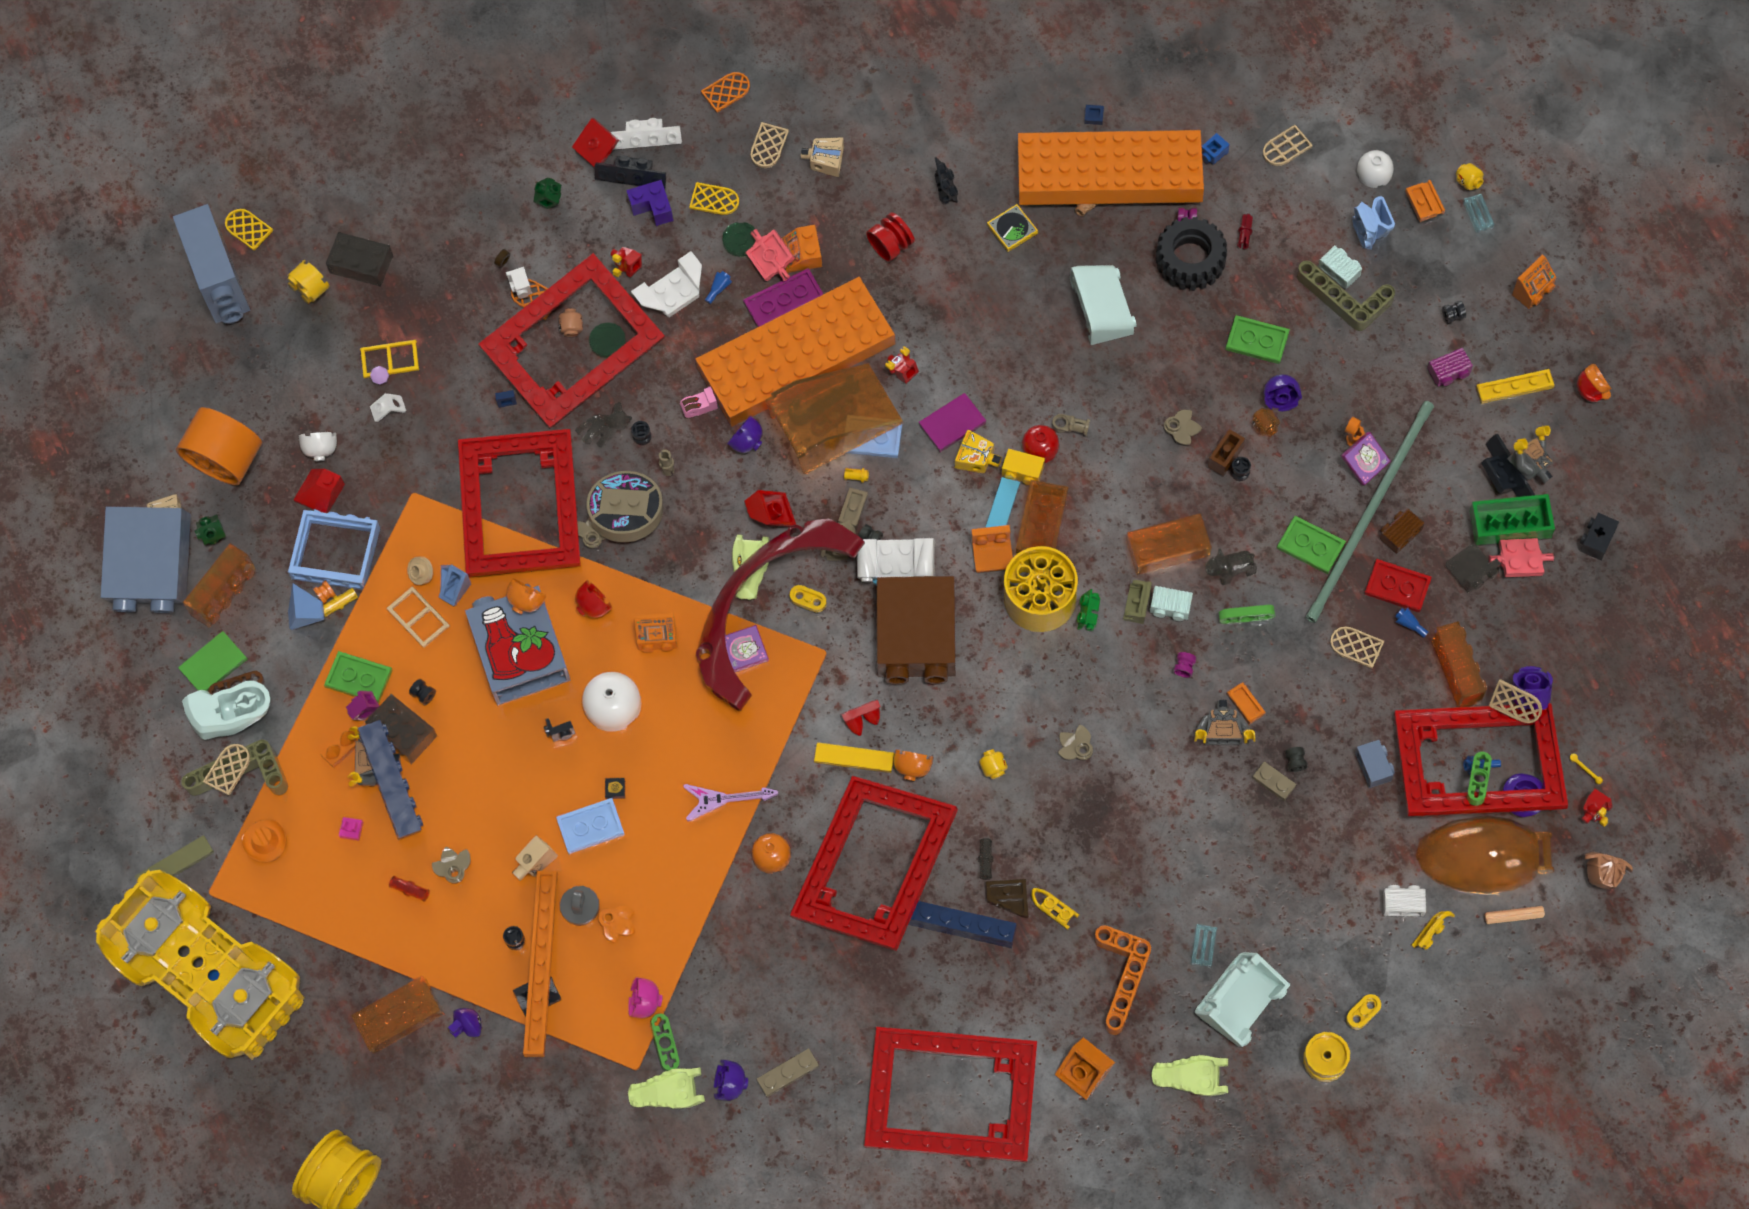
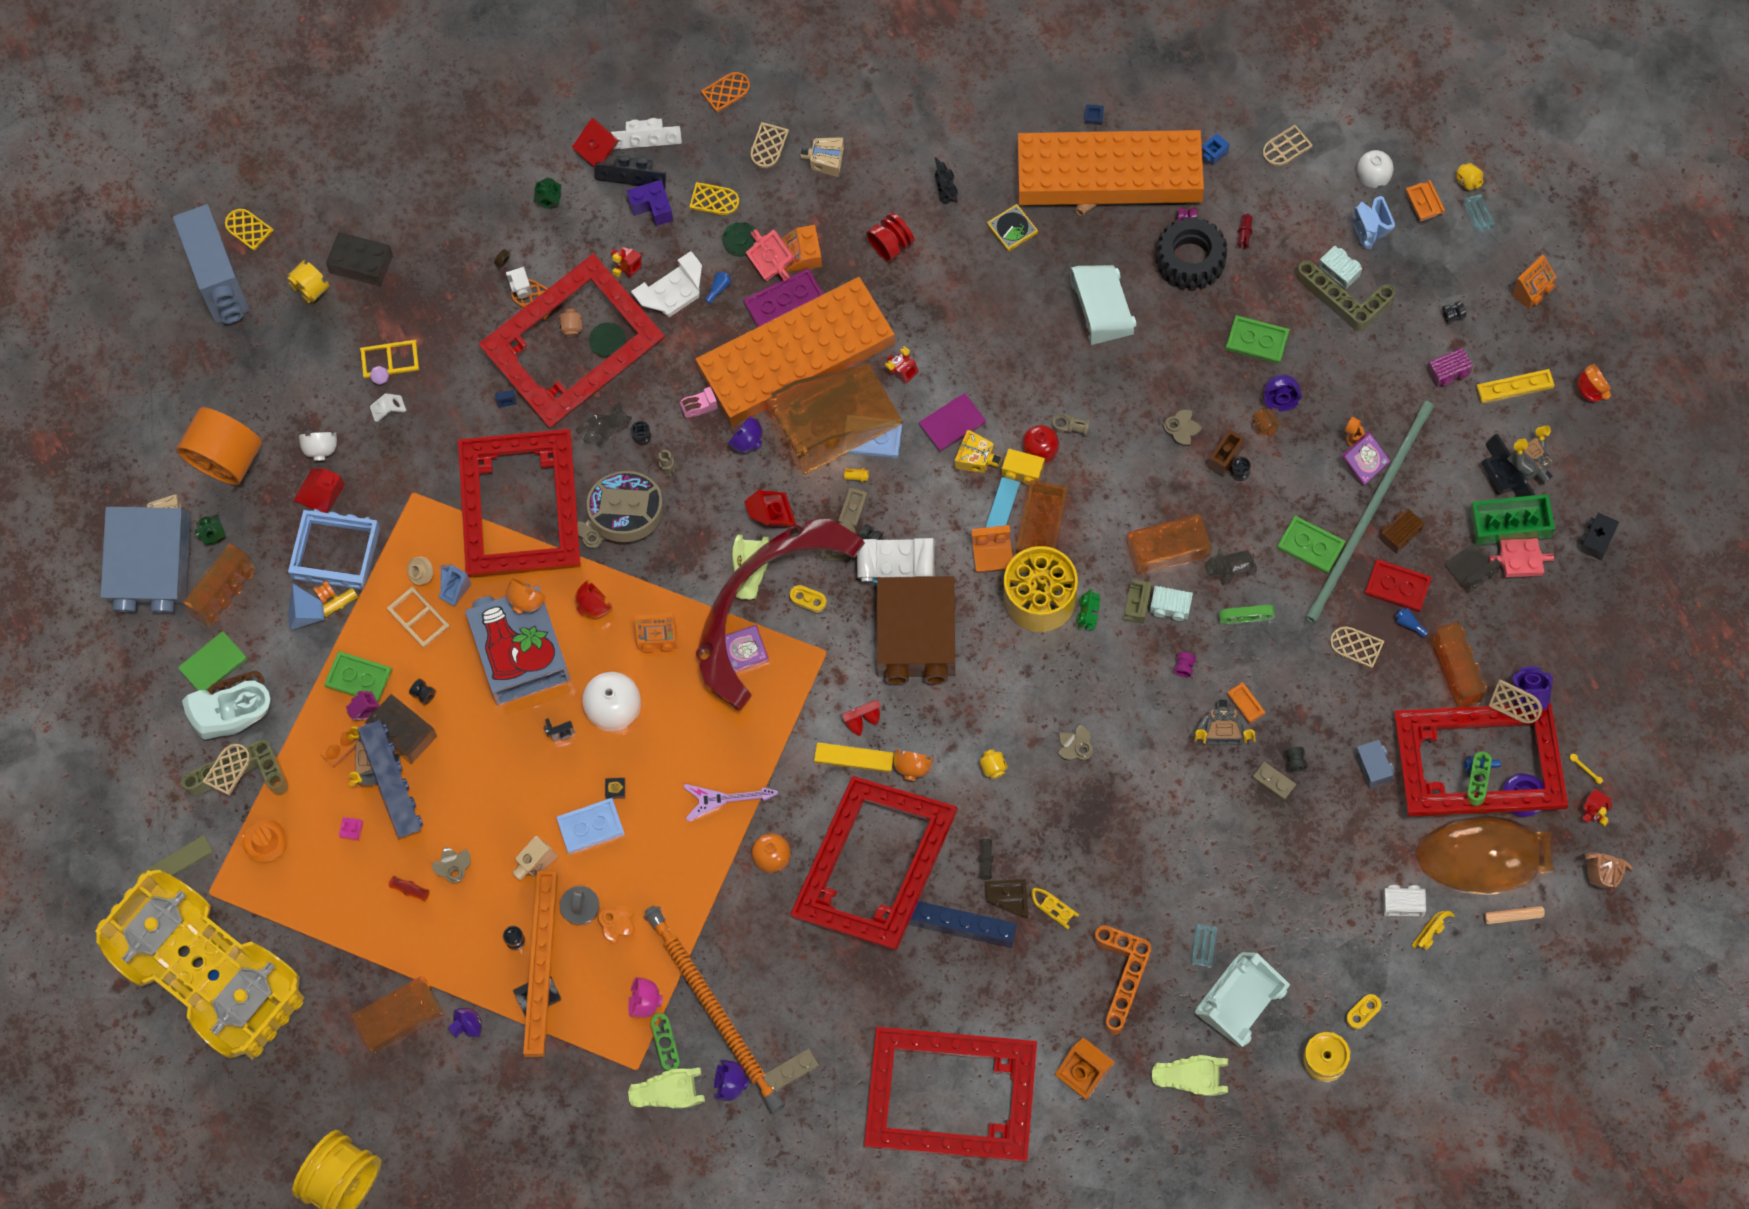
(714, 1009): none -> orange hose

